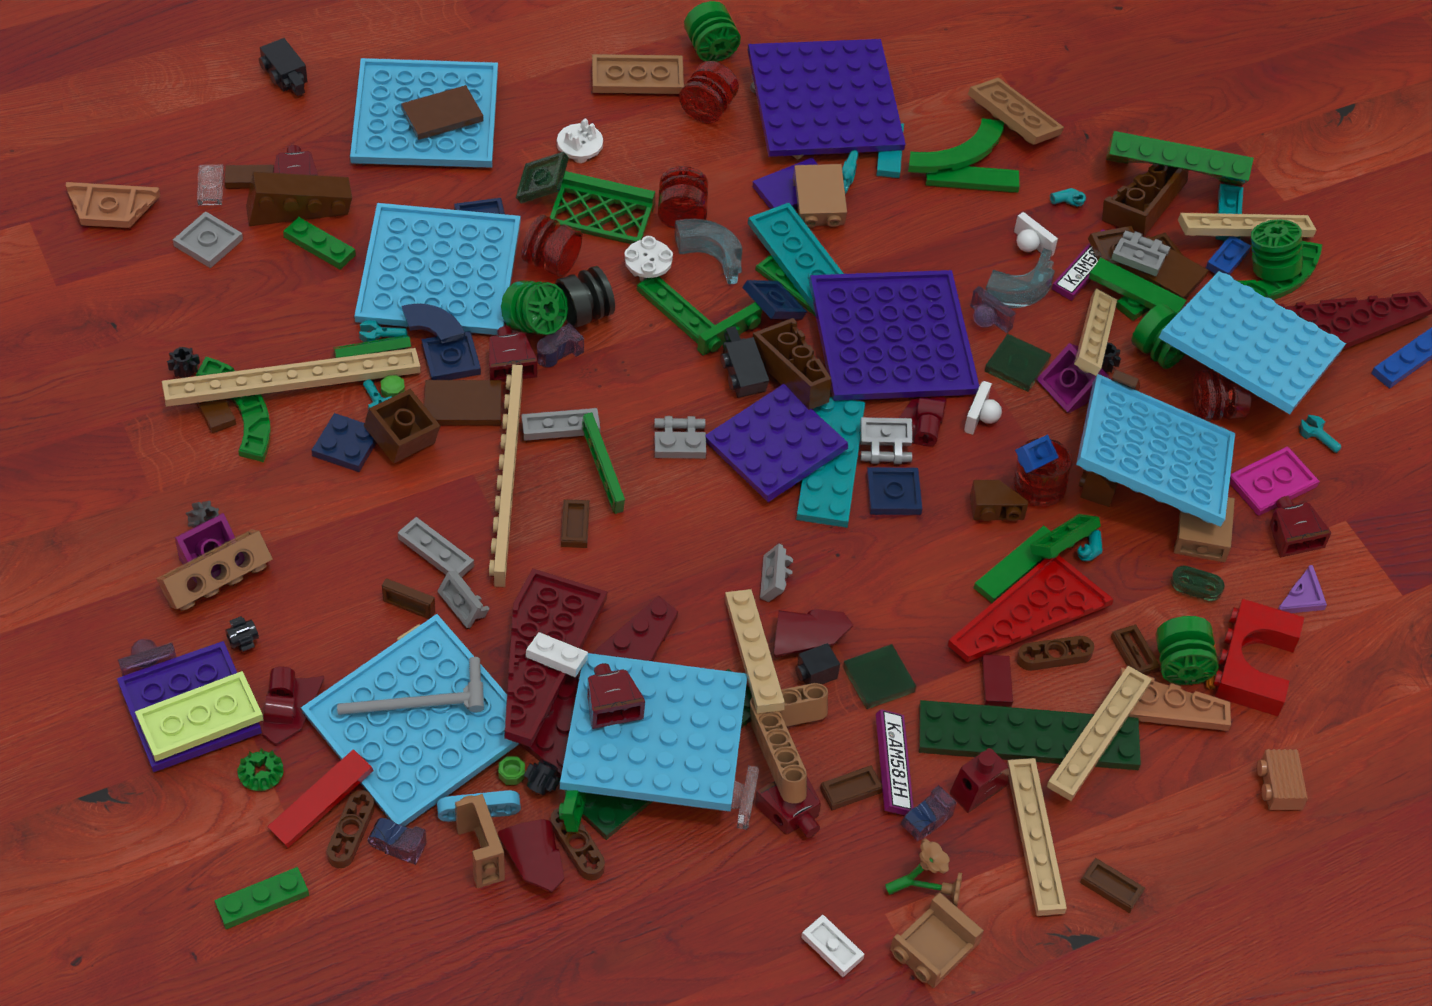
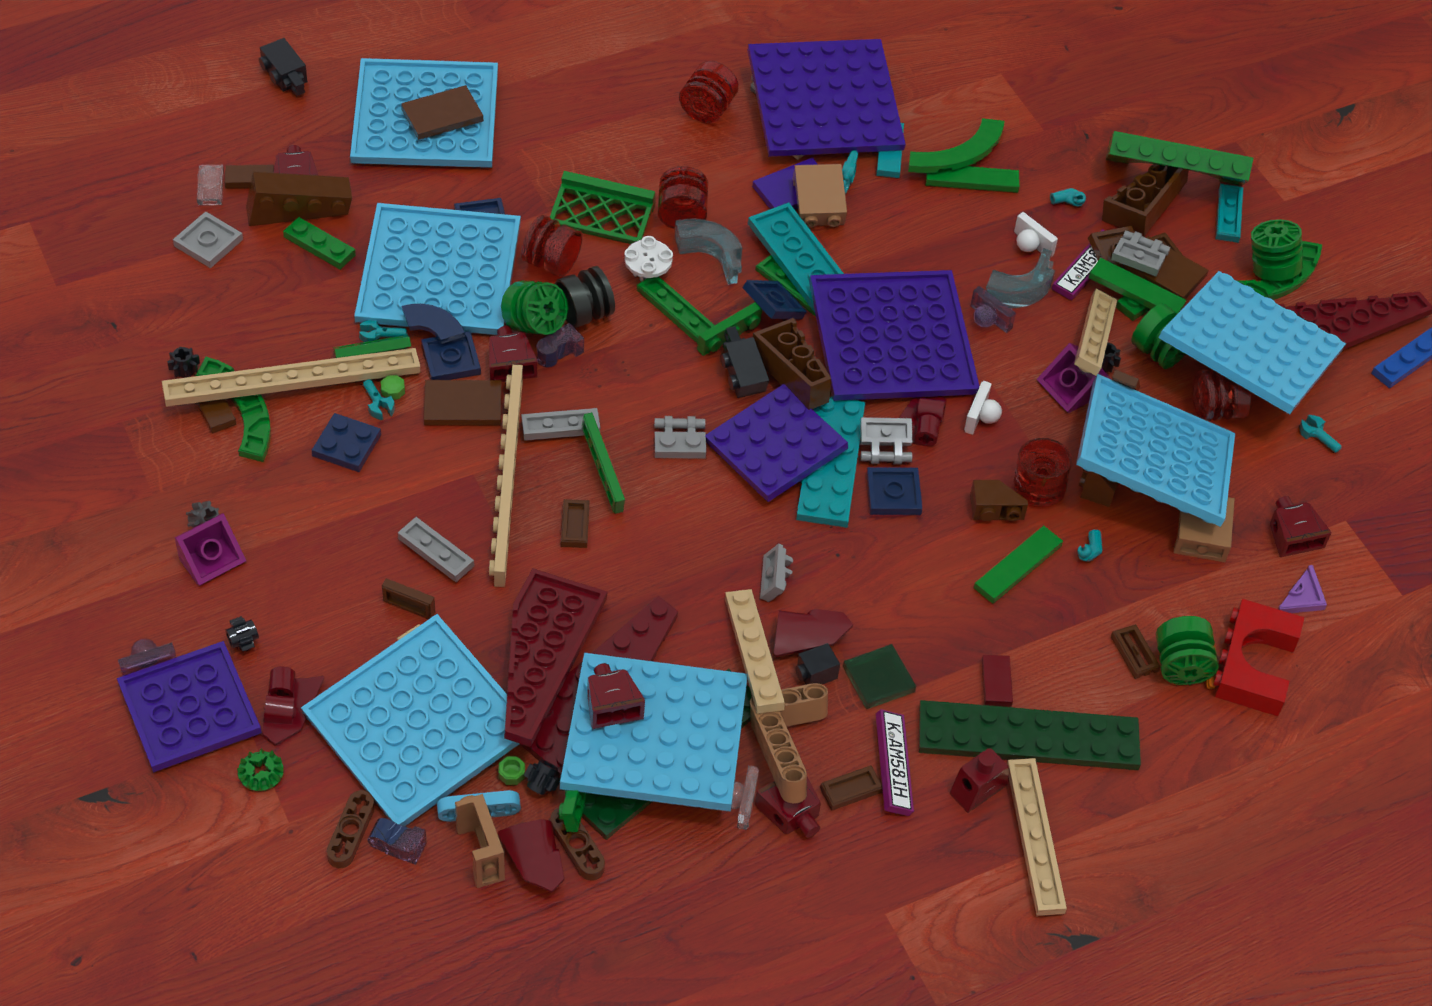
(110, 204): nougat wing -> none
(175, 581): medium nougat brick -> none
(199, 716): yellowish green plate -> none
(261, 898): green plate -> none
(320, 798): red tile -> none
(401, 425): reddish brown brick -> none
(462, 599): light grey plate -> none
(471, 697): light grey bar -> none
(542, 177): clear green tile -> none
(556, 654): white plate -> none
(580, 141): white plate -> none
(637, 74): medium nougat plate -> none
(712, 31): green wheel -> none
(832, 945): white plate -> none
(929, 814): clear purple leg -> none
(931, 859): medium nougat plant -> none
(937, 941): medium nougat panel -> none
(1015, 111): medium nougat plate -> none
(1017, 362): clear green tile -> none
(1036, 453): blue plate -> none
(1038, 602): red wing -> none
(1045, 660): reddish brown beam -> none
(1065, 536): green plate -> none
(1099, 733): tan plate -> none
(1112, 885): reddish brown tile -> none
(1178, 707): nougat wing -> none
(1197, 583): clear green plate -> none
(1228, 256): blue plate -> none
(1236, 224): tan plate -> none
(1271, 479): dark pink tile -> none
(1282, 780): nougat brick -> none

